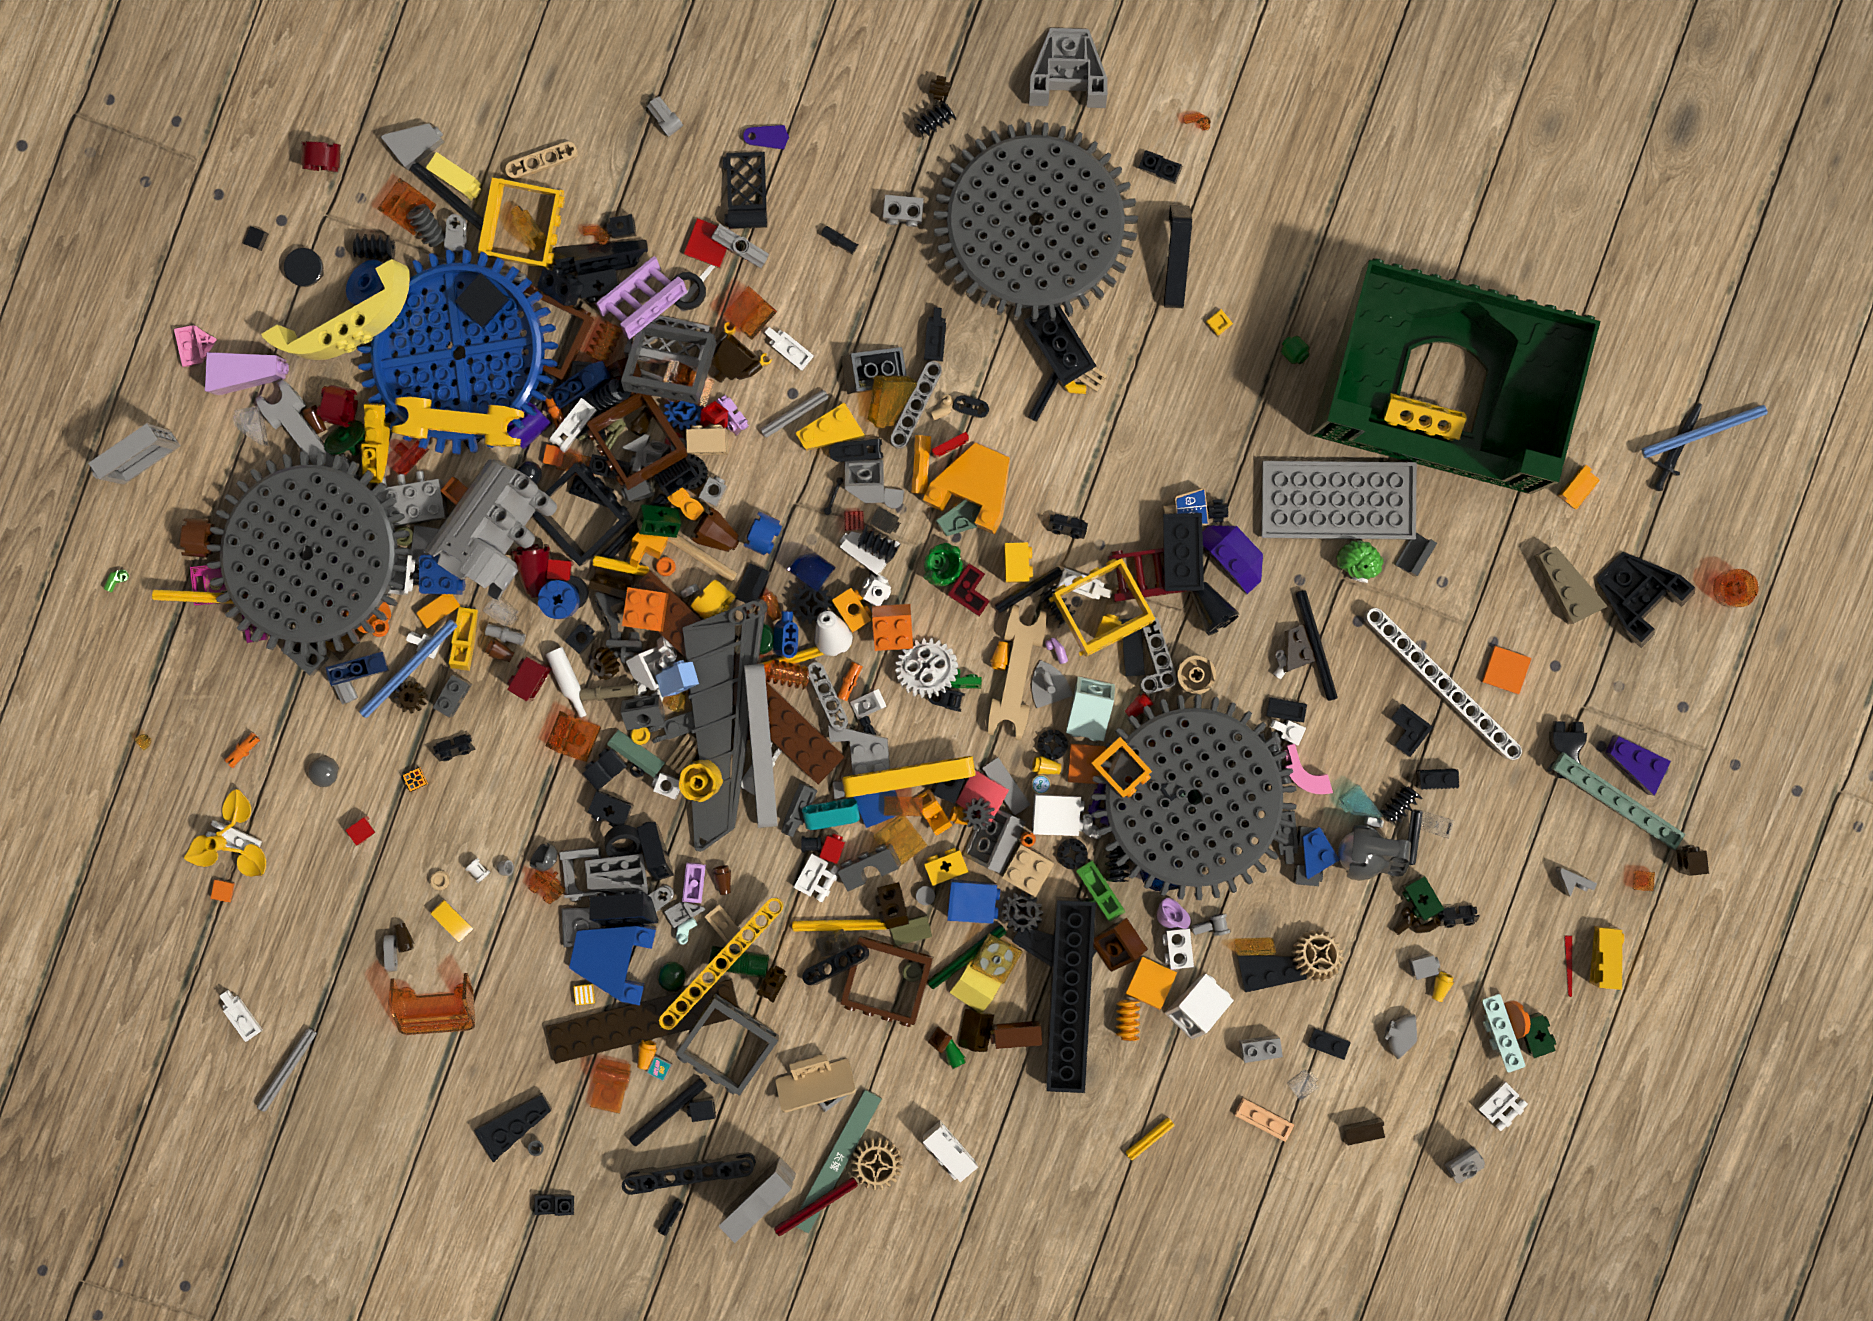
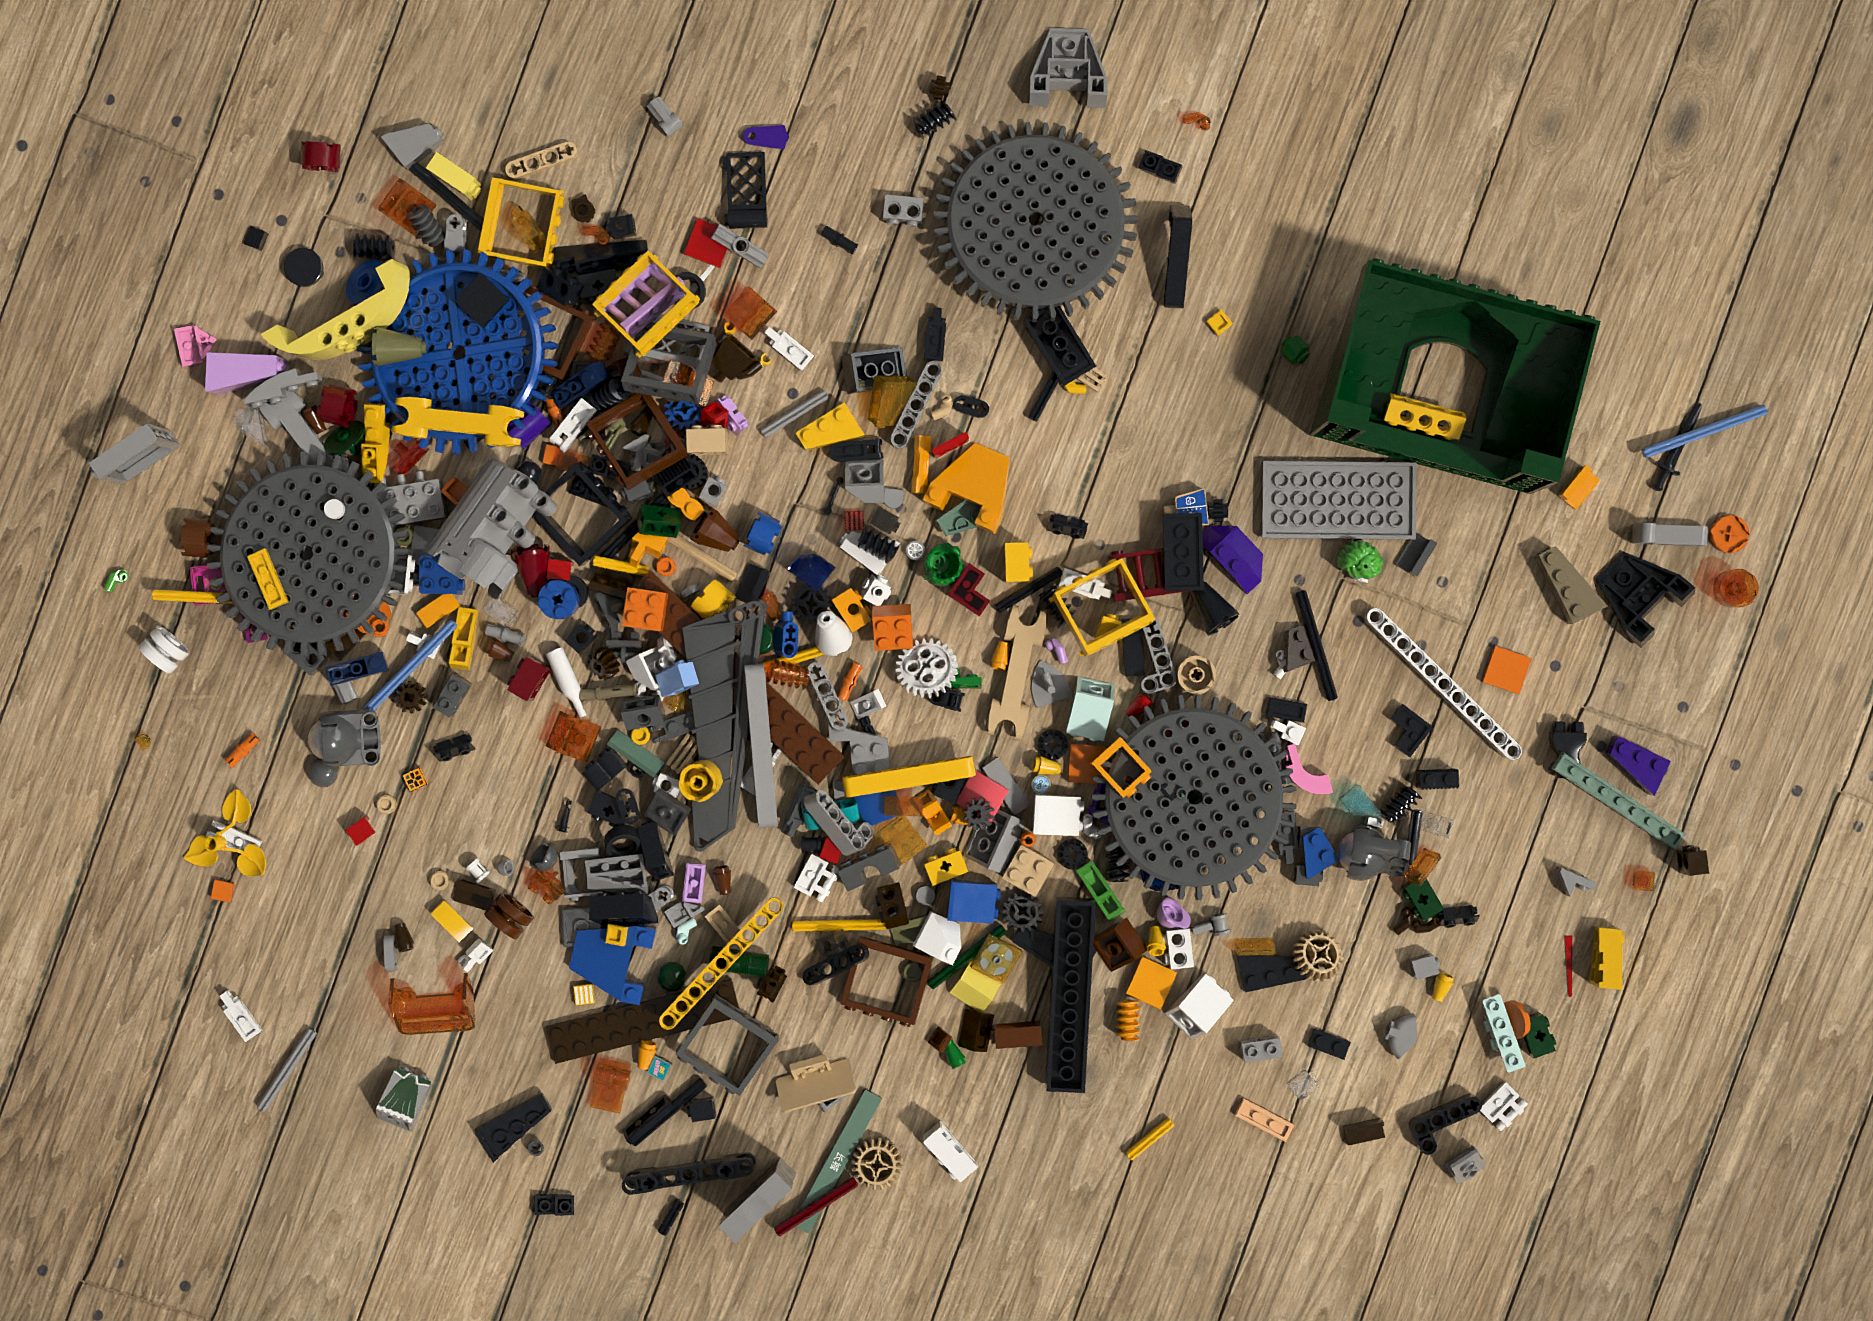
(163, 649): none -> white wheel
(267, 579): none -> yellow tile
(274, 388): none -> light grey slope
(334, 509): none -> white tile
(345, 738): none -> dark grey piece
(386, 804): none -> tan tile
(395, 347): none -> olive cone
(403, 1099): none -> slope
(473, 894): none -> dark brown panel
(475, 953): none -> white plate
(509, 915): none -> reddish brown wheel
(564, 820): none -> black piece
(583, 209): none -> dark brown animal
(616, 934): none -> yellow tile
(632, 804): none -> black beam
(648, 1119): none -> black tile
(666, 323): none -> yellow window
(667, 812): none -> flat silver tile
(836, 825): none -> light grey beam
(915, 550): none -> light grey tile
(939, 938): none -> white slope
(1156, 942): none -> yellow cone
(1422, 866): none -> clear orange tile
(1445, 1120): none -> black beam
(1669, 534): none -> light grey beam
(1729, 534): none -> orange tile

